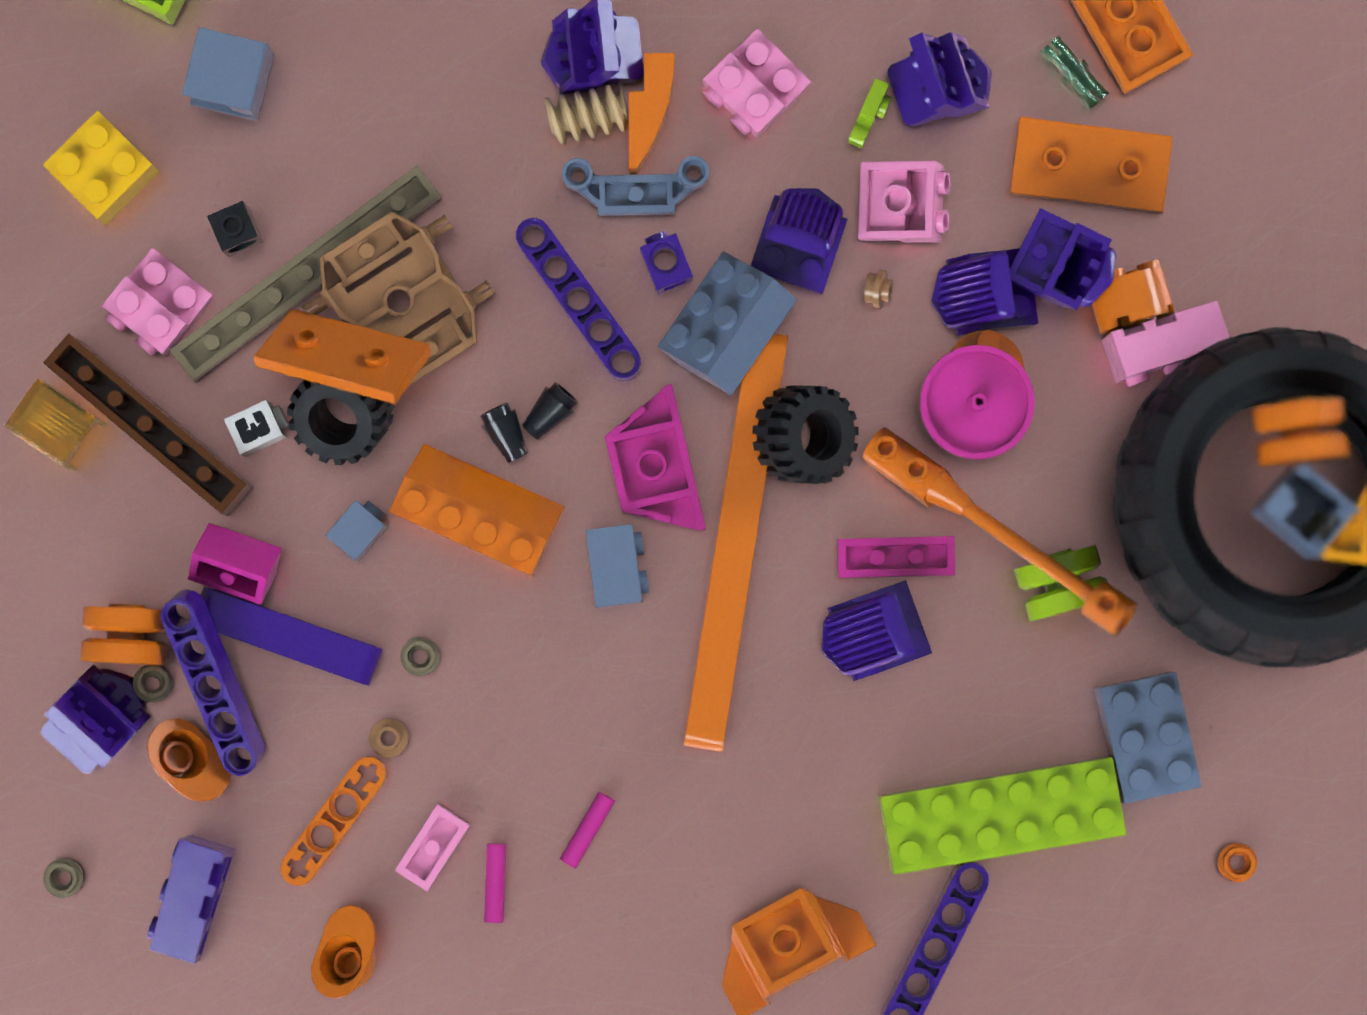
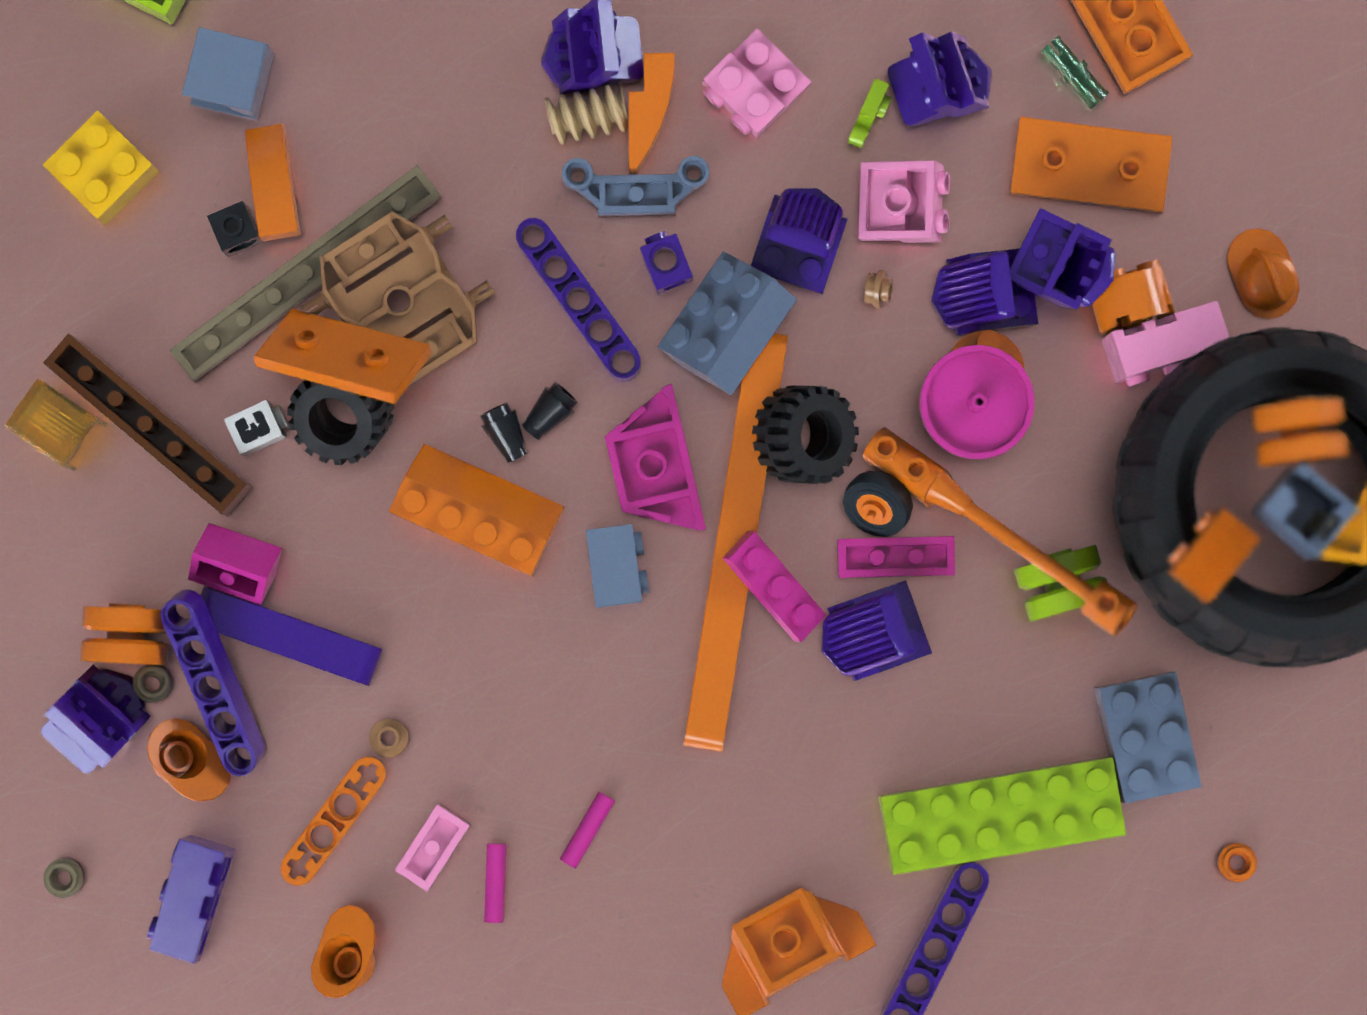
(156, 303): bright pink plate -> none
(272, 182): none -> orange slope
(358, 529): sand blue brick -> none
(407, 656): dark tan plate -> none
(774, 586): none -> dark pink plate
(877, 503): none -> black wheel
(1212, 554): none -> orange brick
(1263, 273): none -> orange piece

